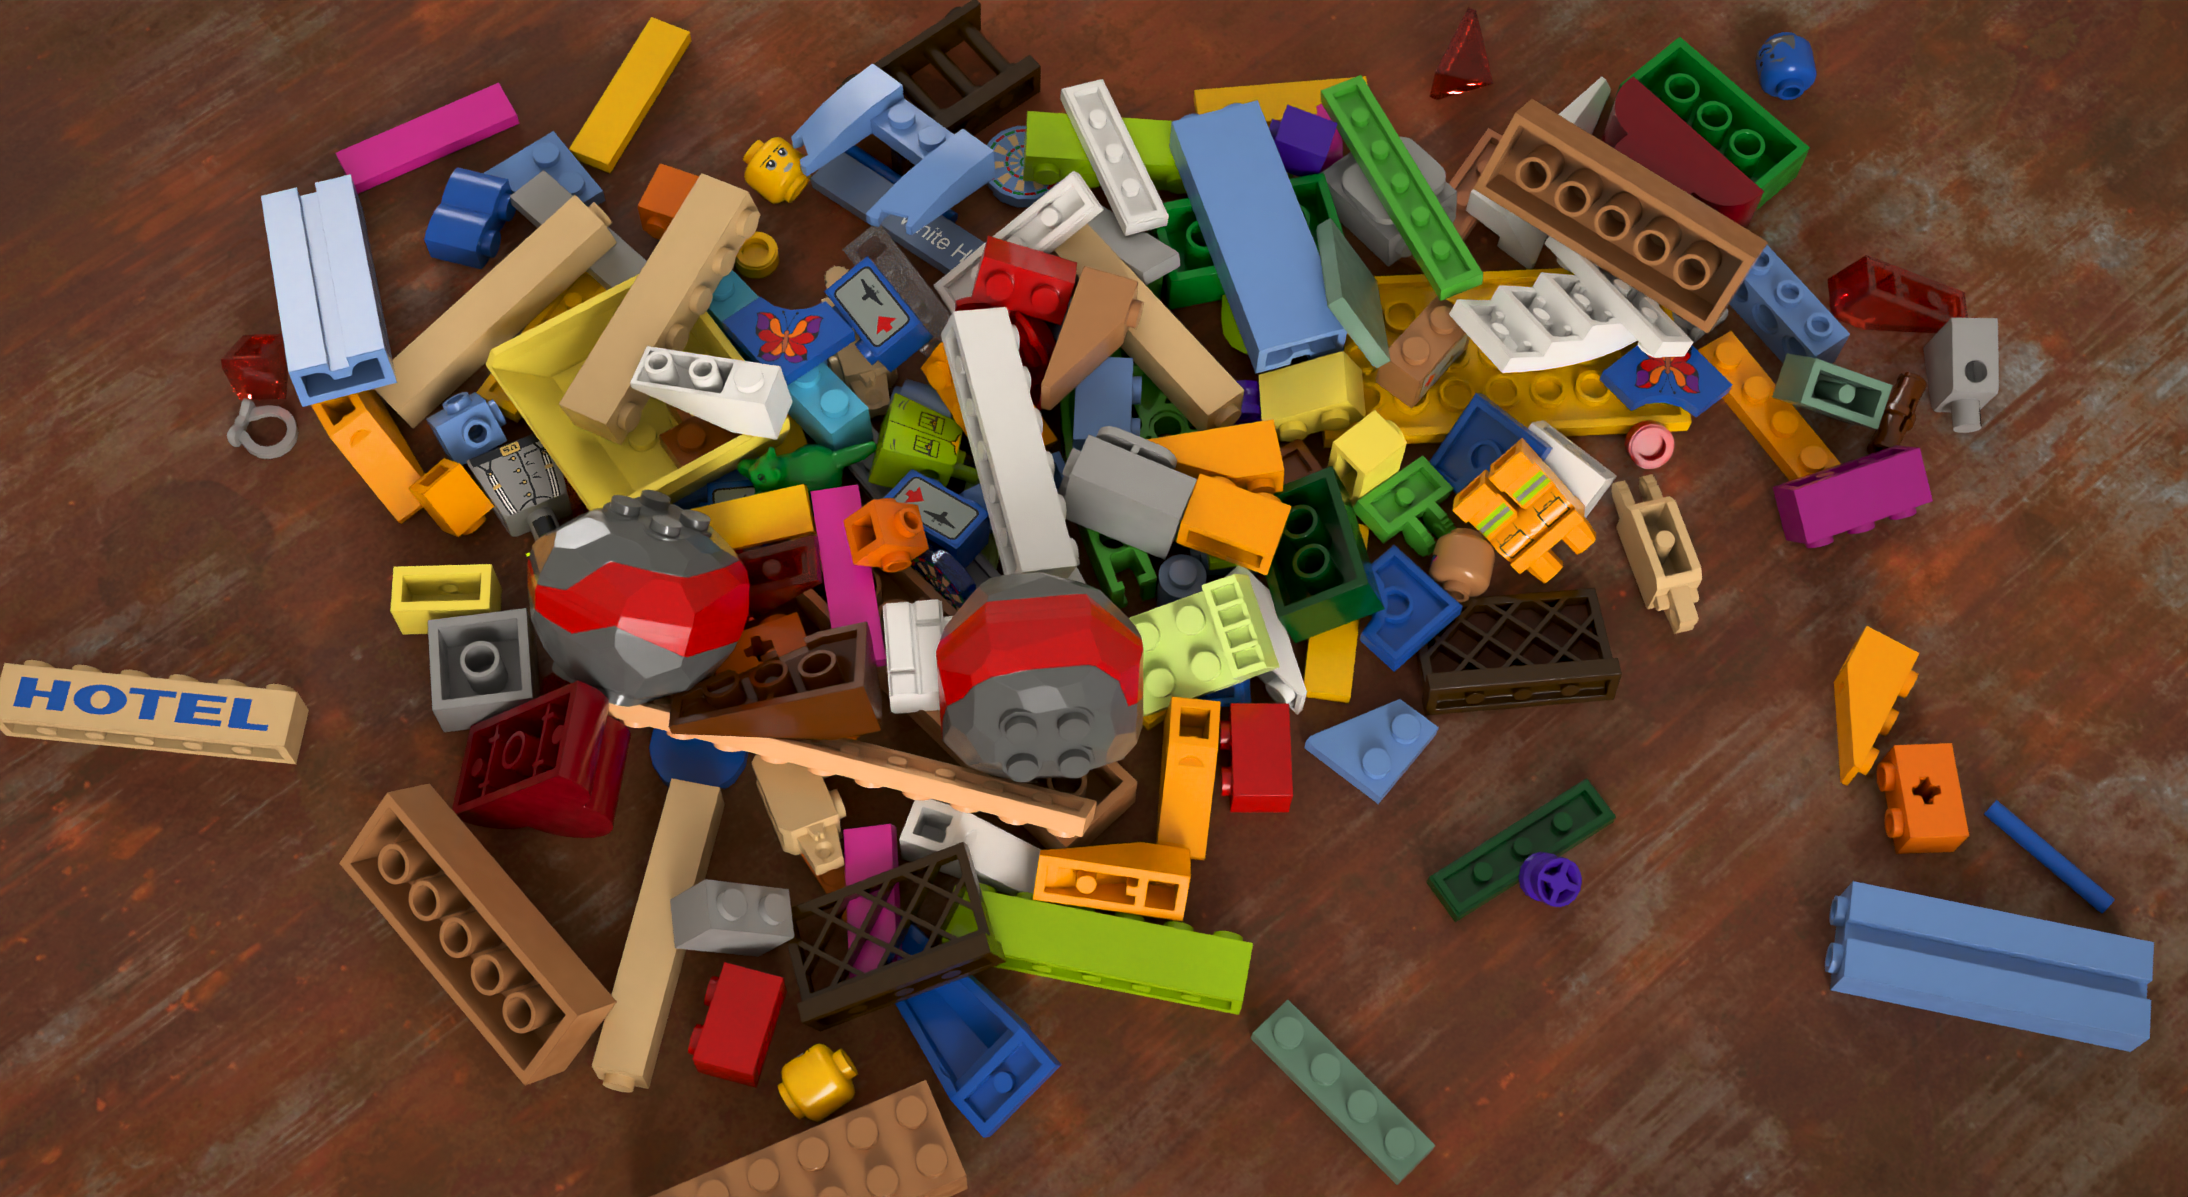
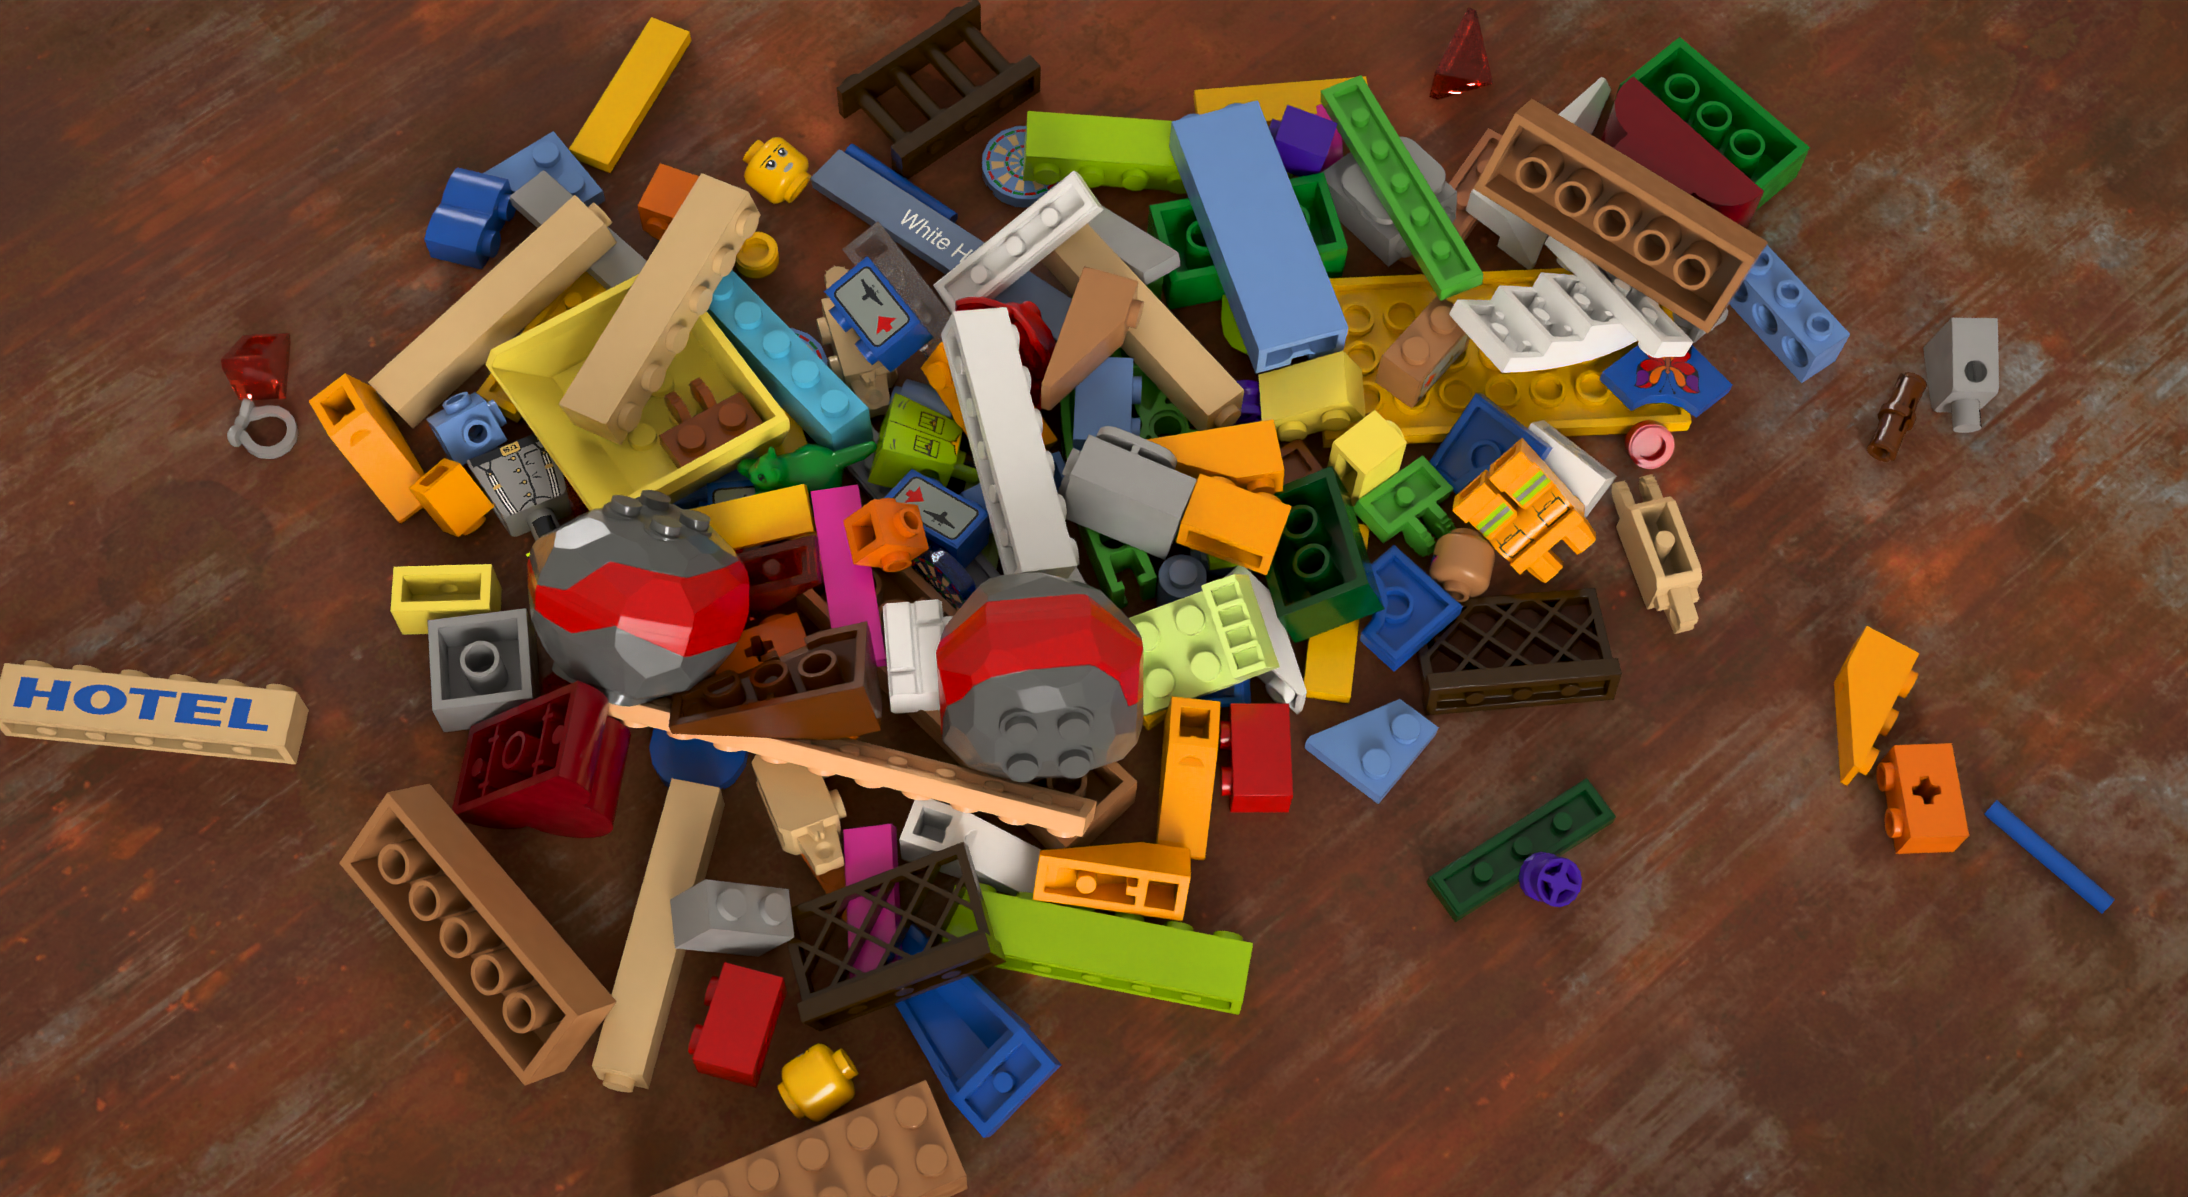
(327, 292): brick -> none
(428, 138): dark pink tile -> none
(720, 390): white slope -> none
(787, 337): blue tile -> none
(945, 163): medium blue wedge -> none
(1024, 280): red brick -> none
(1114, 157): white tile -> none
(1342, 1092): sand green plate -> none
(1352, 294): sand green tile -> none
(1771, 421): light orange plate -> none
(1785, 66): blue head -> none
(1832, 391): sand green brick -> none
(1853, 496): magenta brick -> none
(1892, 299): clear red slope -> none
(1991, 966): medium blue brick -> none

